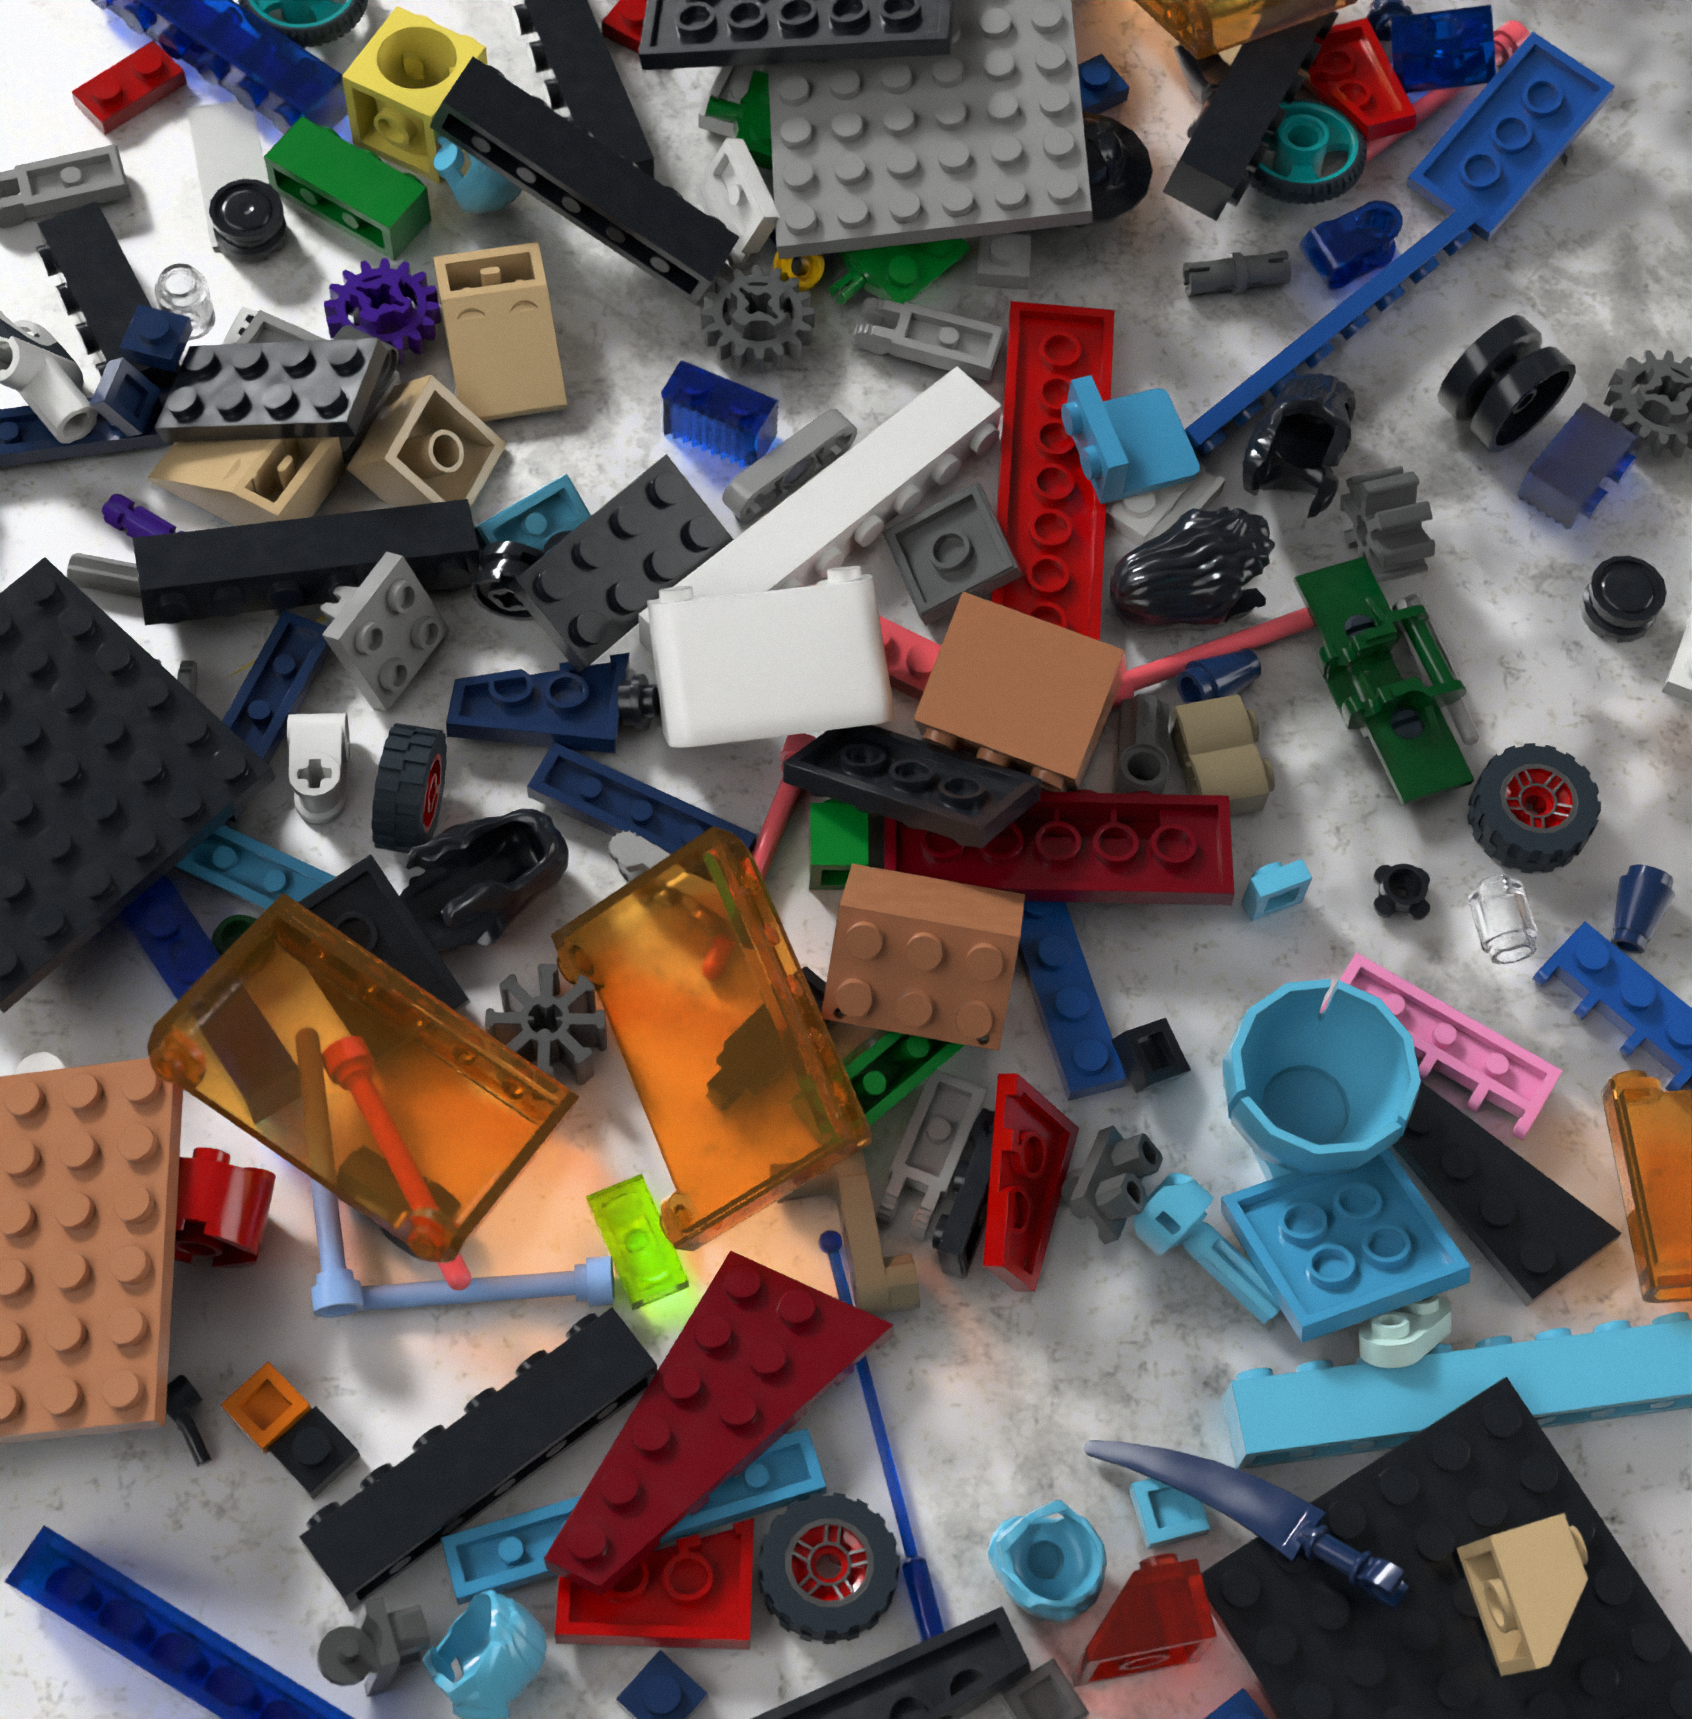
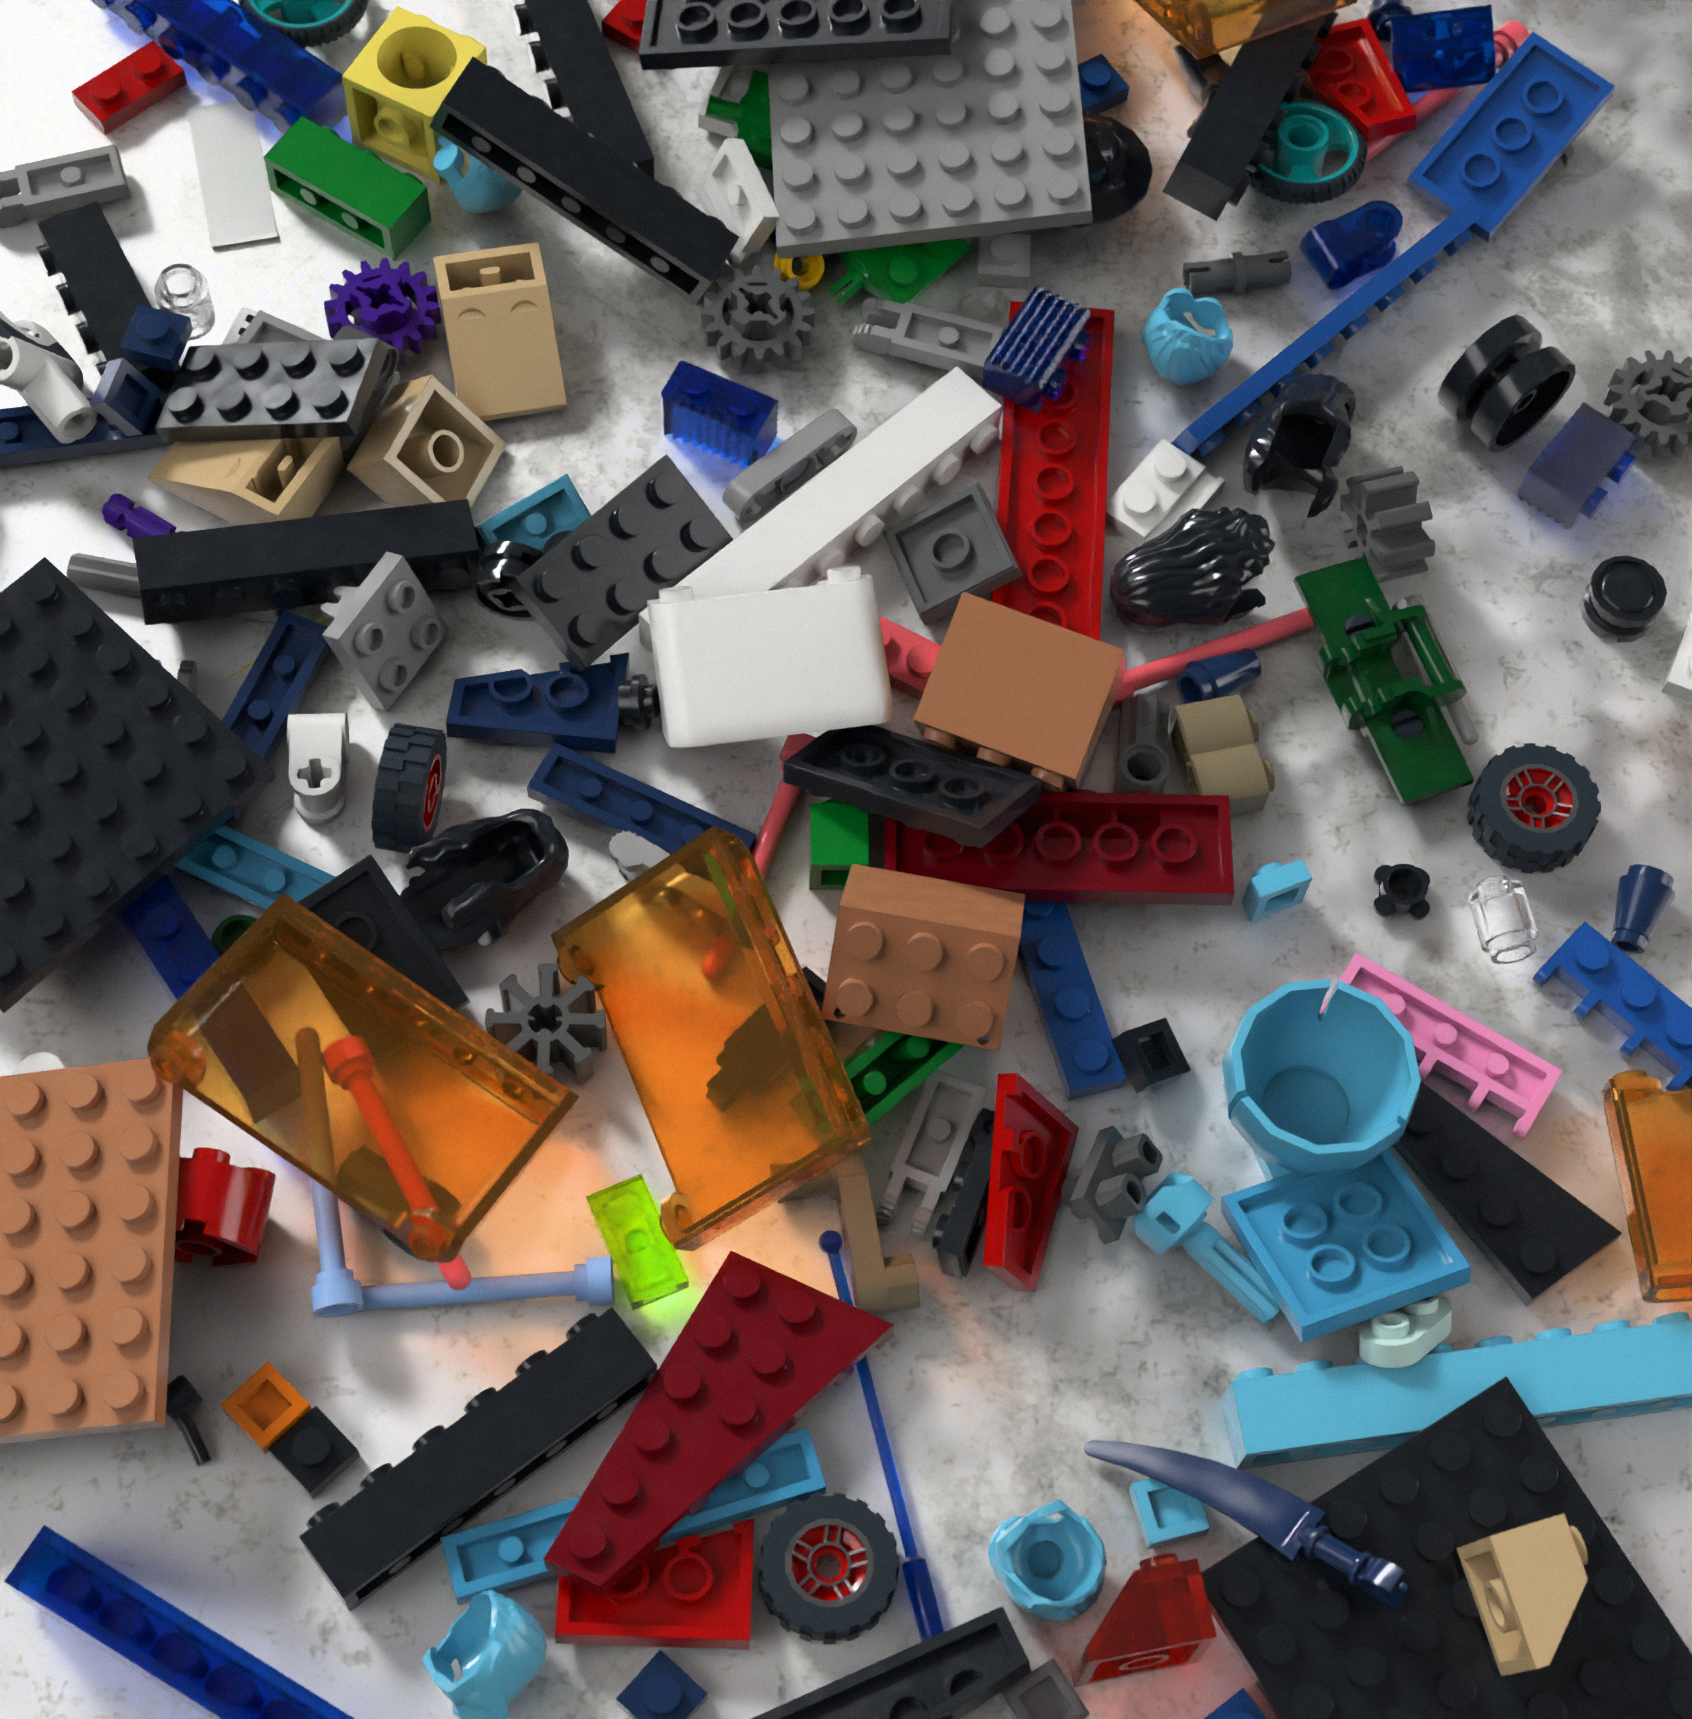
(248, 220): black wheel -> none
(374, 1647): dark grey hips -> none
(1038, 349): none -> clear blue brick
(1128, 441): dark azure bracket -> none
(1174, 344): none -> medium azure hair

